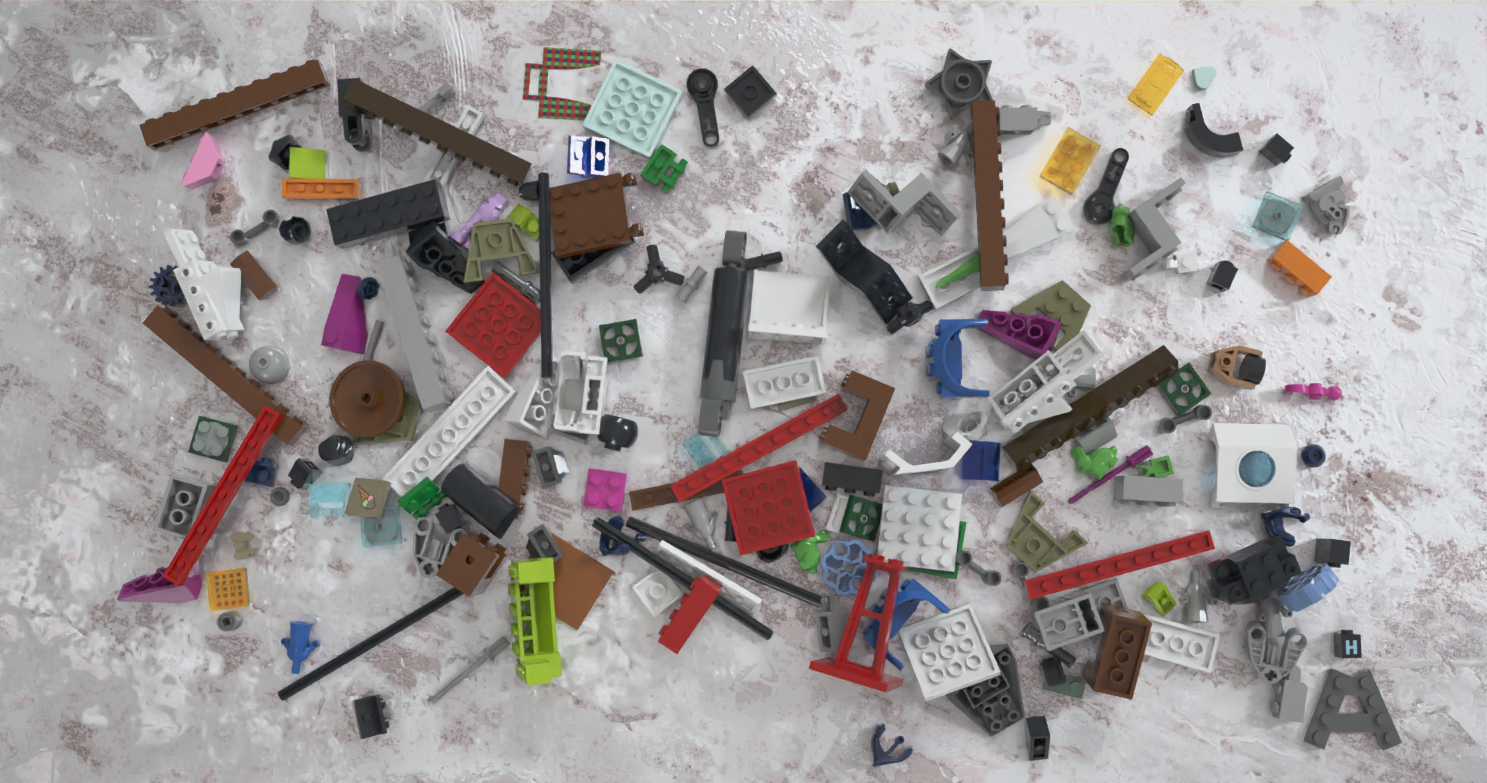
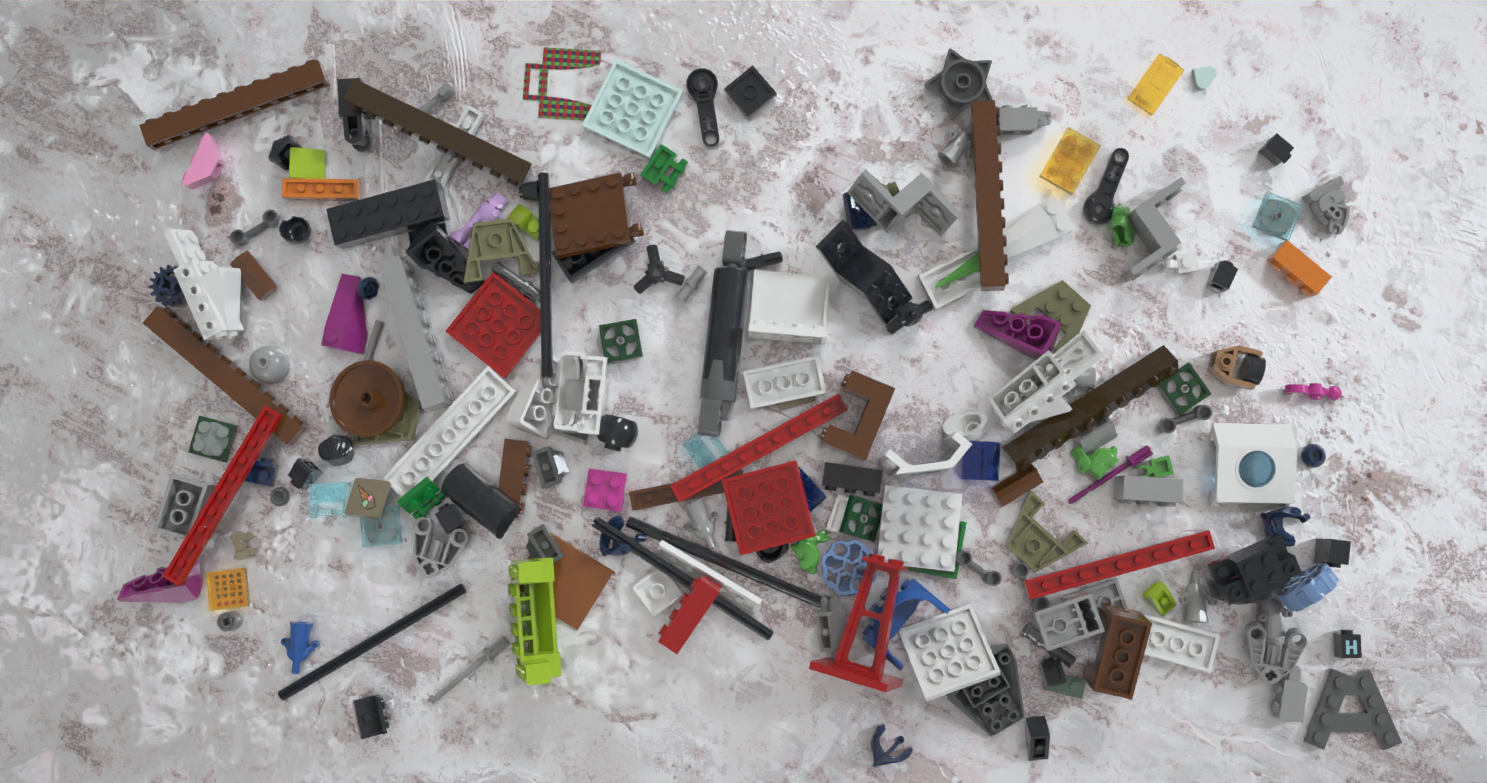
(473, 563): reddish brown piece -> none
(587, 156): clear blue brick -> none
(946, 359): blue piece -> none
(1208, 141): black arch -> none

